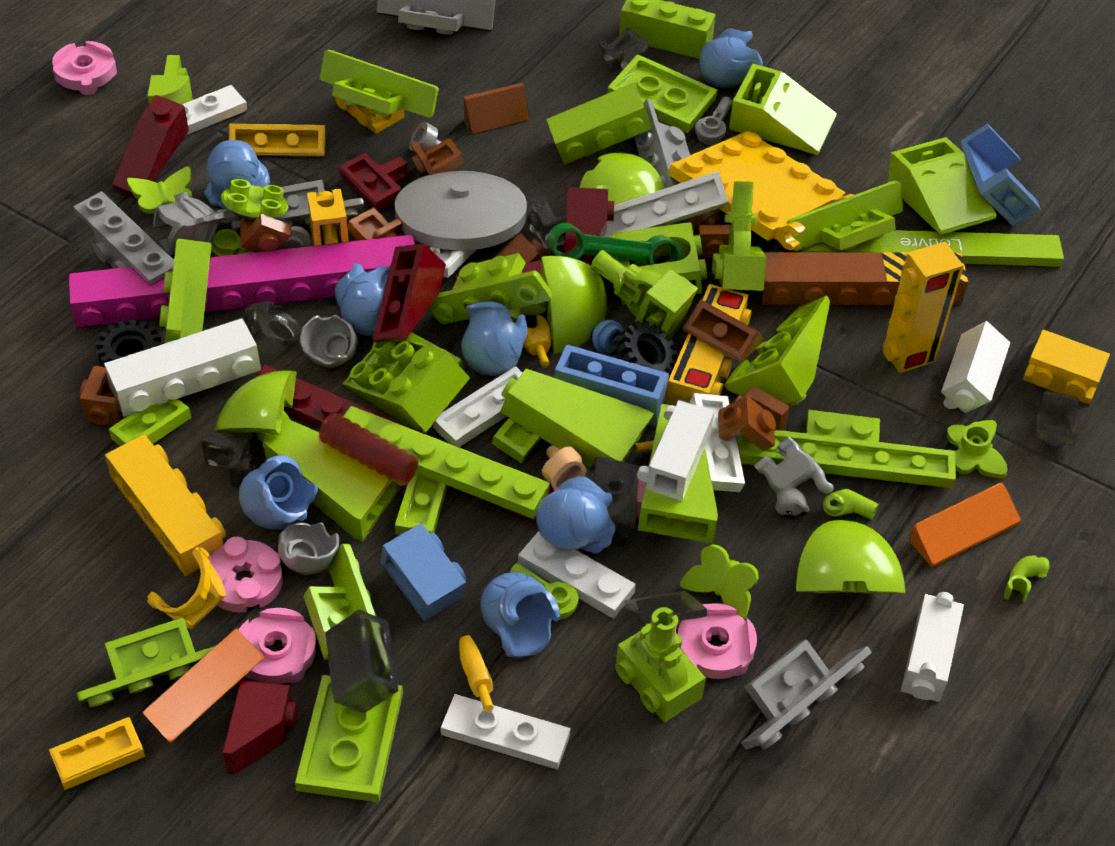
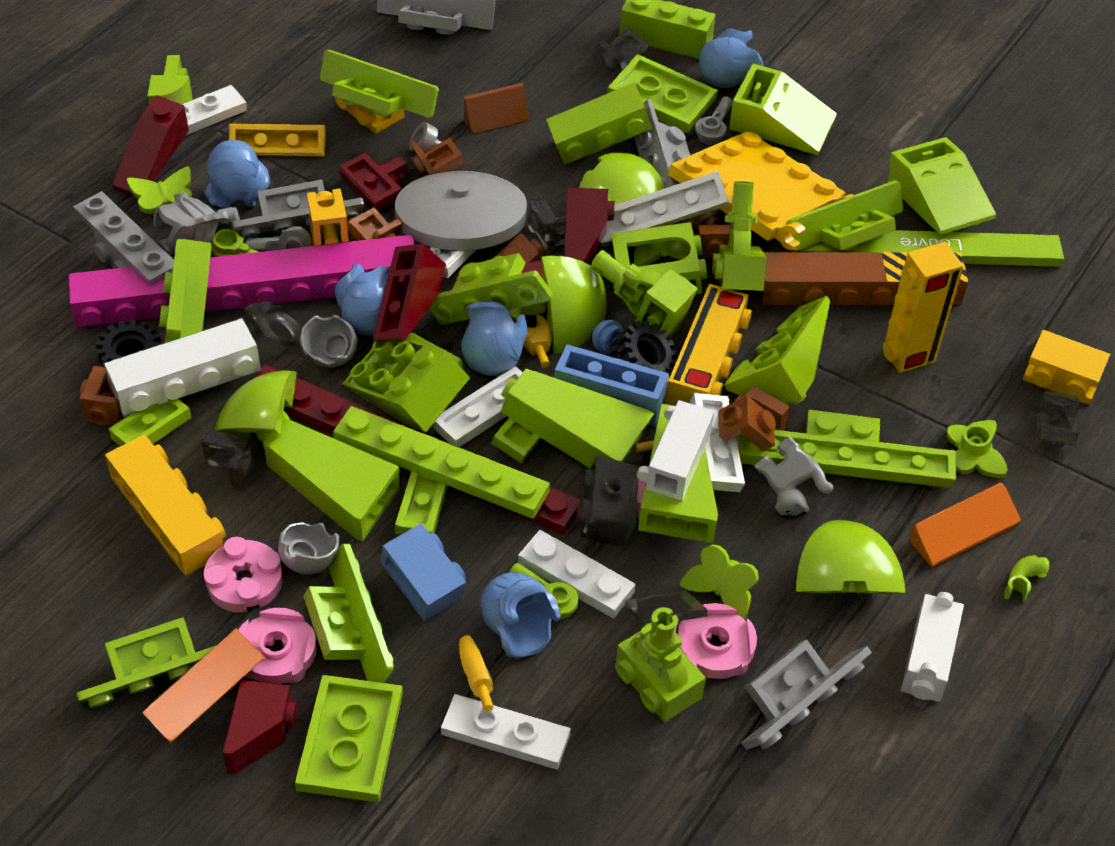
(84, 67): bright pink plate -> none
(97, 753): yellow plate -> none
(206, 597): yellow helmet -> none
(254, 200): lime dish -> none
(263, 233): dark orange bracket -> none
(276, 494): medium blue hair -> none
(361, 661): clear smoke brick -> none
(368, 449): clear red piece -> none
(562, 465): light nougat piece -> none
(576, 516): medium blue hair -> none
(615, 247): green piece -> none
(722, 331): dark orange slope -> none
(848, 502): lime arm -> none
(975, 368): white brick -> none
(989, 160): medium blue panel -> none

